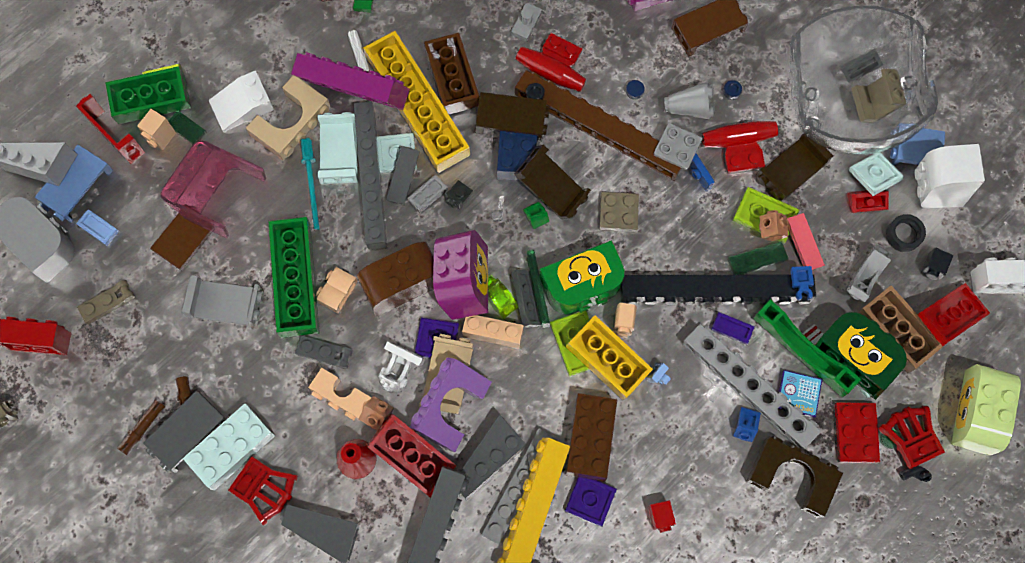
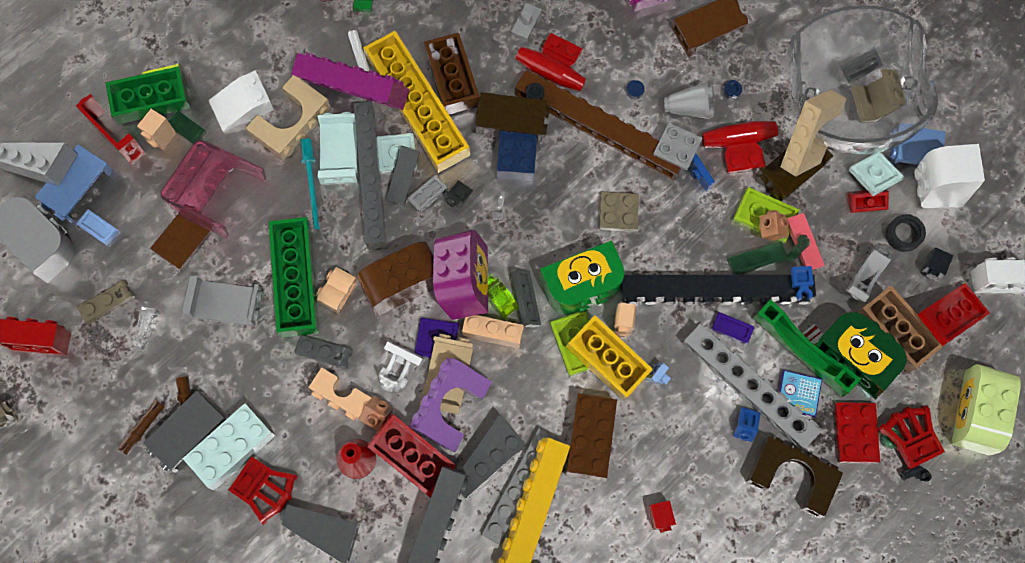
(146, 324): none -> clear slope
(536, 215): green slope -> none
(538, 290): clear green tile -> none
(551, 183): dark brown panel -> none
(590, 500): dark purple tile -> none
(802, 150): none -> tan arch
(803, 243): none -> clear green arm

